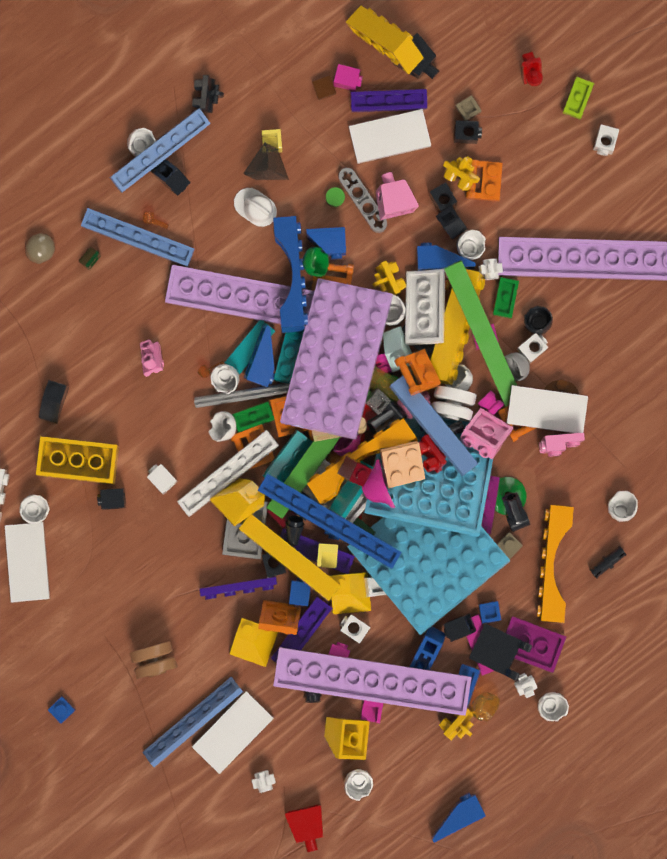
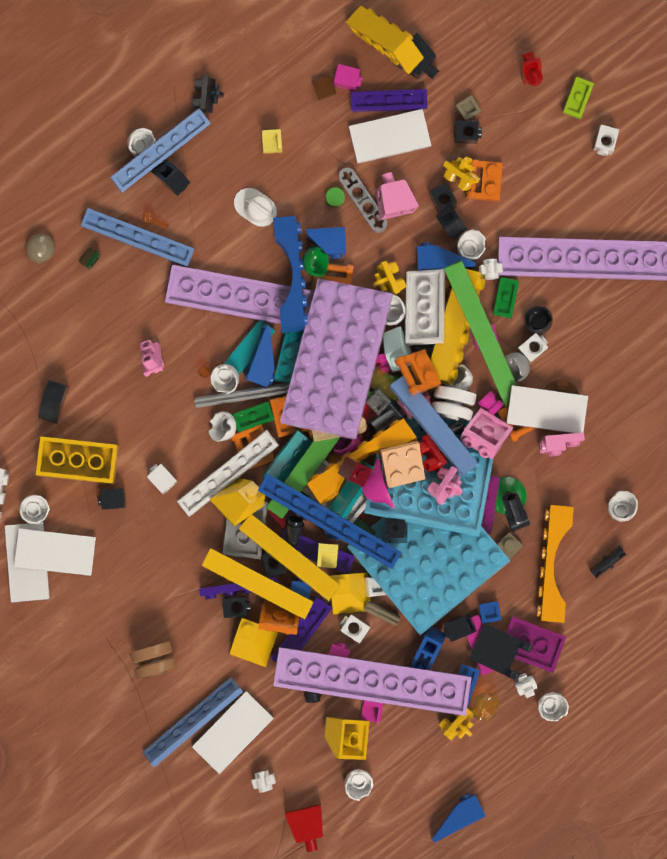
(54, 552): none -> white tile
(61, 710): blue plate -> none
(227, 603): none -> black brick
(257, 583): none -> yellow tile
(267, 165): clear smoke slope -> none
(381, 613): none -> dark tan axle
(396, 531): none -> black brick
(448, 487): none -> bright pink hips

